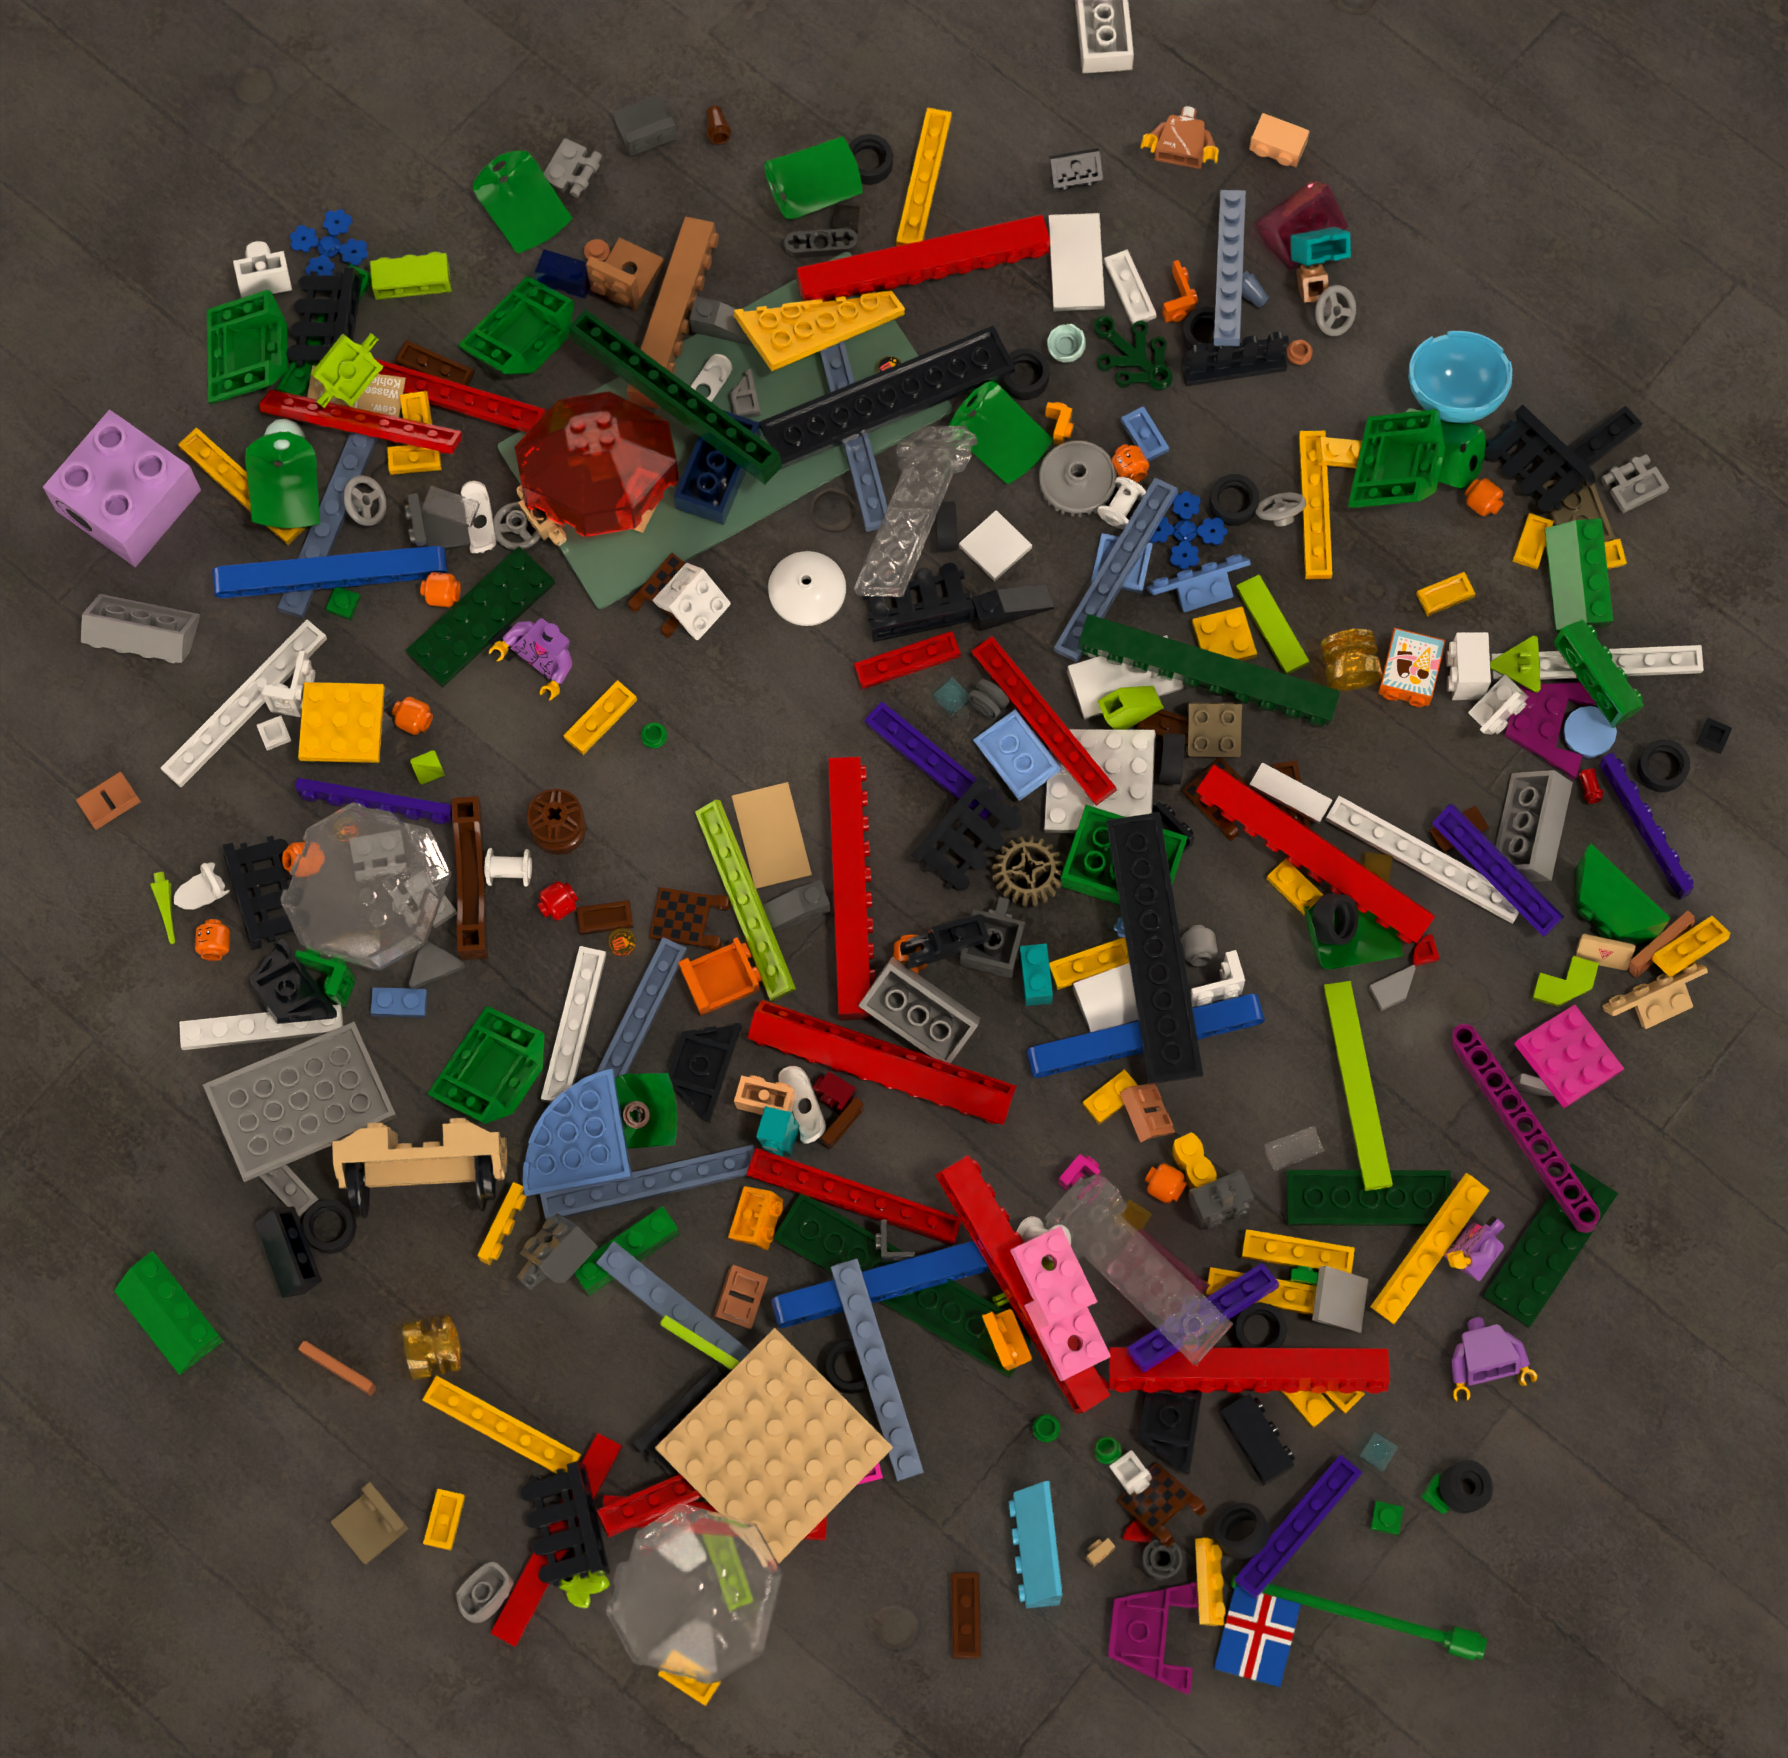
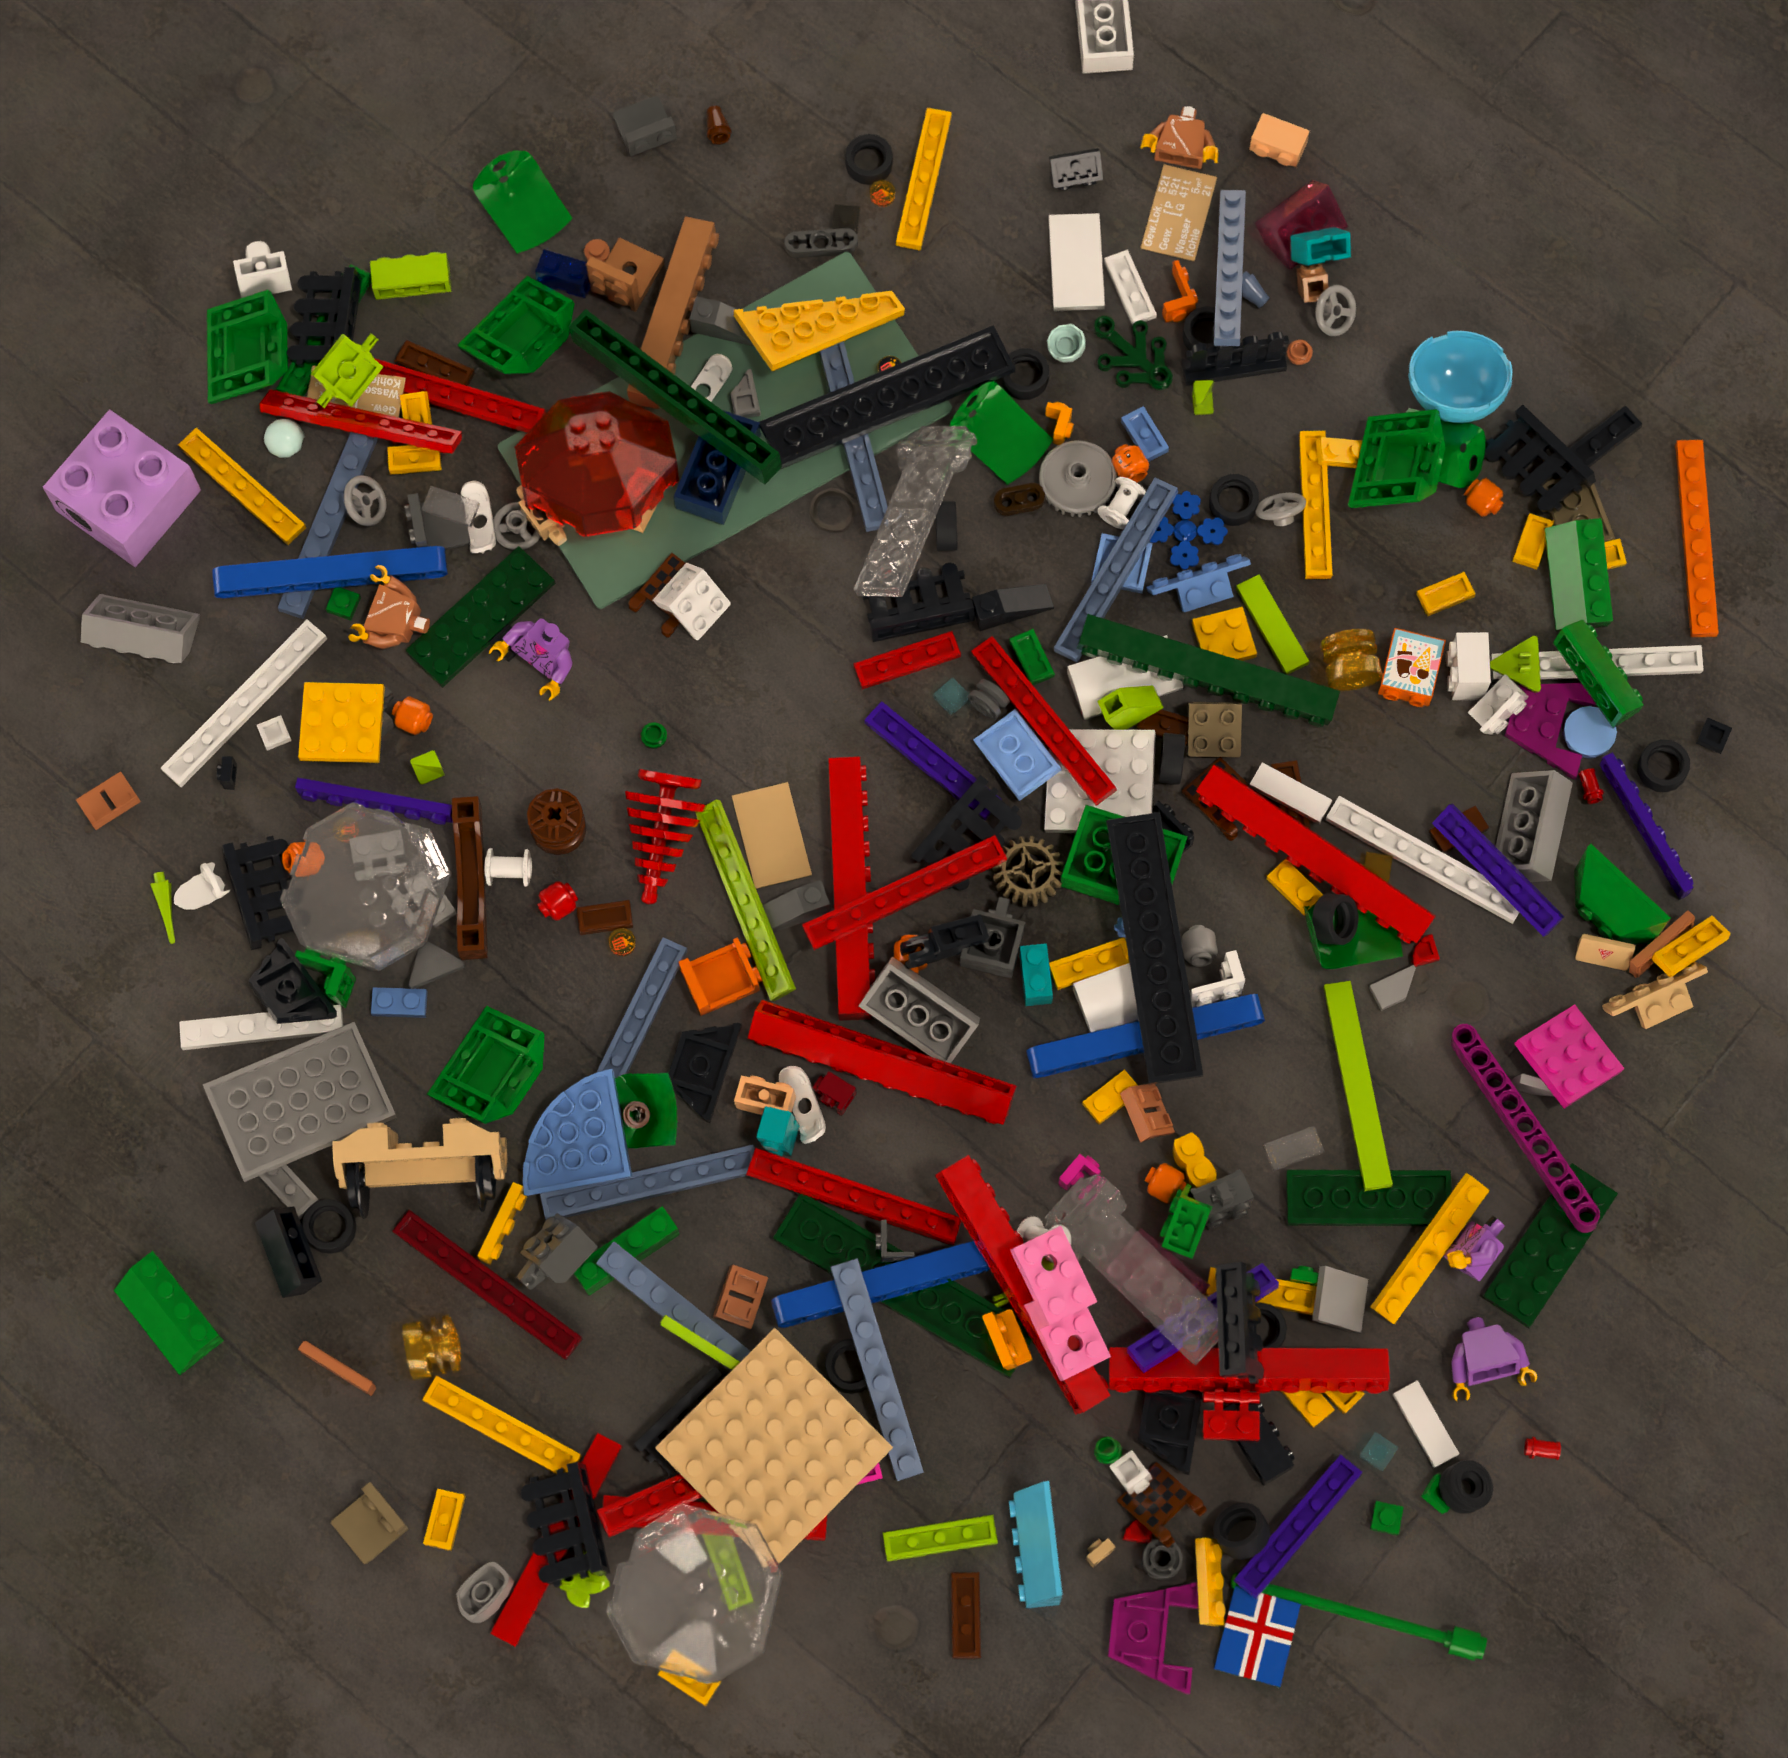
(212, 940): orange head -> none
(227, 772): none -> black plate
(286, 493): green piece -> none
(289, 701): white bracket -> none
(329, 245): blue plant -> none
(391, 616): none -> nougat torso
(441, 589): orange head -> none
(487, 1285): none -> dark red tile
(565, 164): light grey plate -> none
(574, 1022): white plate -> none
(600, 717): yellow plate -> none
(660, 833): none -> red plant
(683, 917): reddish brown flag -> none
(756, 1217): light orange bracket -> none
(807, 603): white dish -> none
(814, 178): green piece -> none
(842, 1123): reddish brown tile -> none
(882, 193): none -> clear yellow tile
(904, 892): none -> red tile
(924, 260): red brick -> none
(940, 1538): none -> lime tile
(995, 545): white tile -> none
(1018, 497): none -> dark brown plate
(1031, 657): none -> green plate
(1046, 1428): green plate -> none
(1136, 1215): clear yellow plate -> none
(1178, 212): none -> tan sticker
(1186, 1225): none -> green bracket
(1202, 397): none -> lime slope
(1231, 1425): none -> red plate
(1238, 1322): none -> black fence
(1296, 1251): yellow plate -> none
(1425, 1424): none -> white tile
(1542, 1448): none -> red pin
(1560, 991): lime tile -> none
(1637, 490): light grey plate -> none
(1696, 538): none -> orange plate

